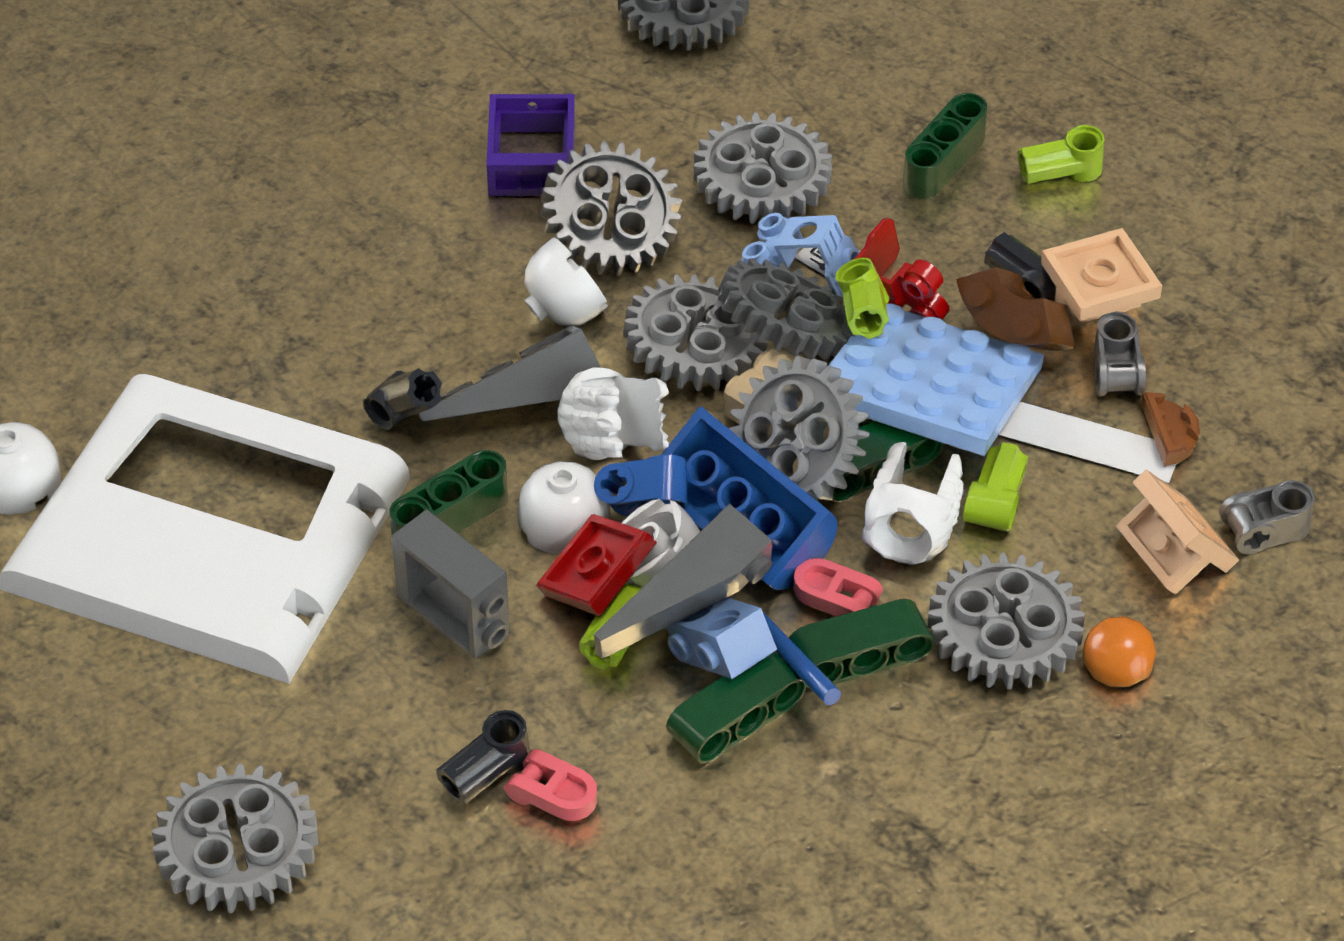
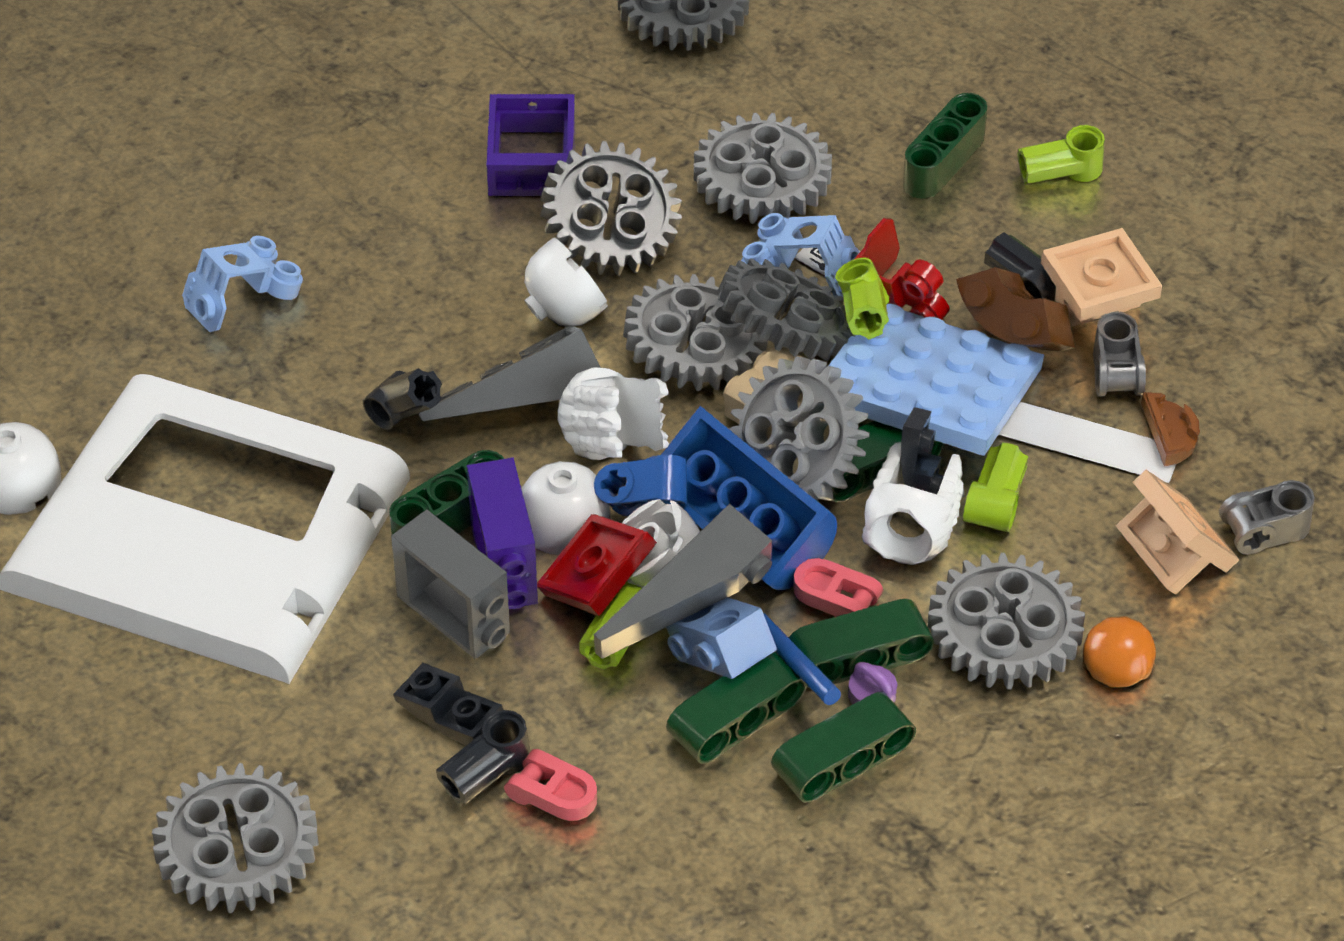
(254, 262): none -> light blue piece
(444, 704): none -> black slope
(503, 526): none -> dark purple window
(843, 746): none -> dark green beam
(869, 680): none -> medium lavender tile
(918, 465): none -> black slope

